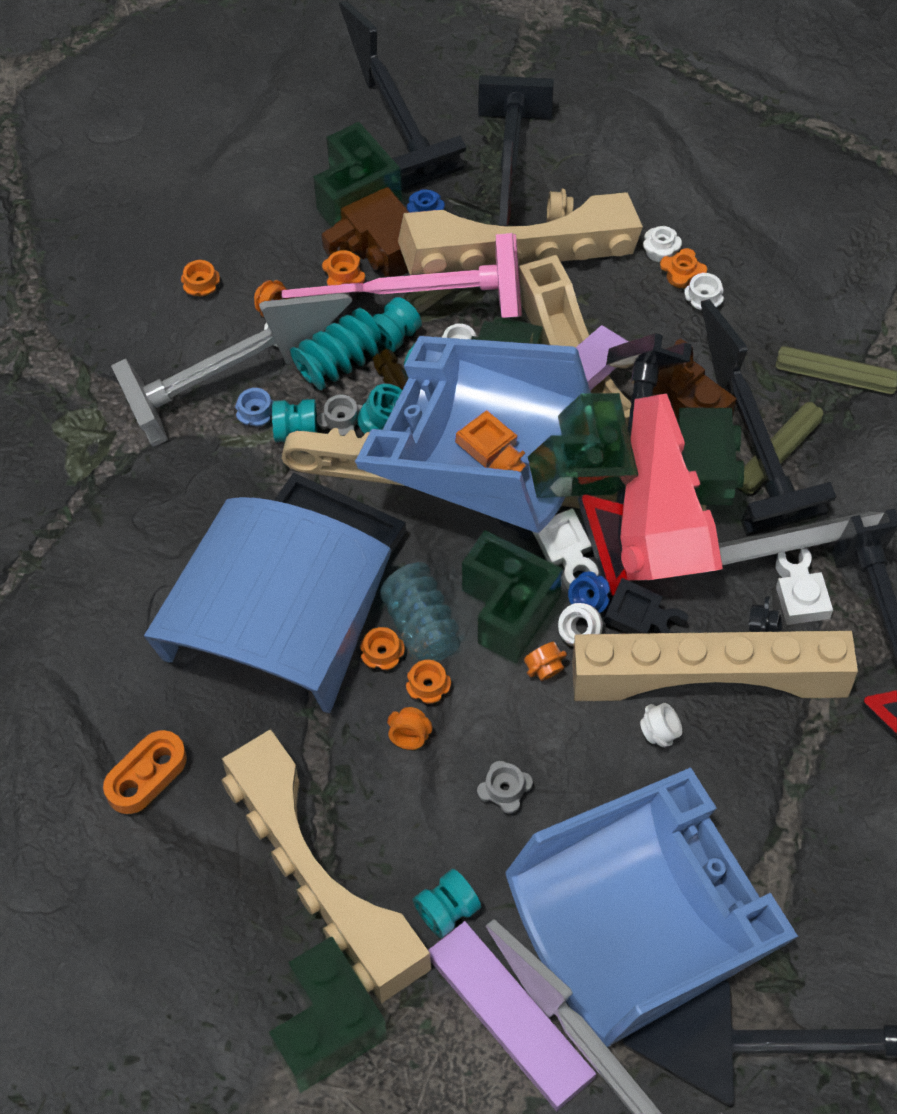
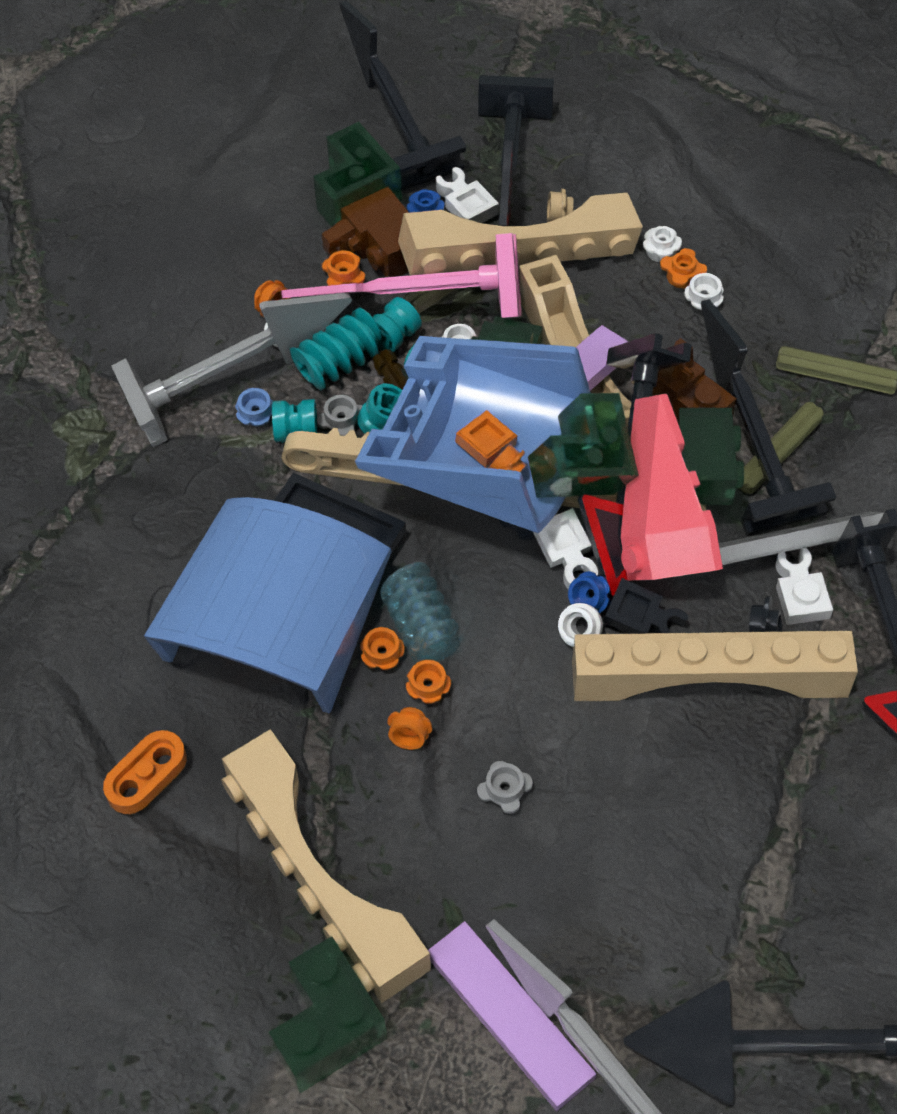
(199, 278): orange plate -> none
(446, 903): teal wheel -> none
(465, 200): none -> white plate
(517, 593): clear green brick -> none
(545, 661): orange plate -> none
(641, 905): medium blue windscreen -> none
(661, 724): white plate -> none

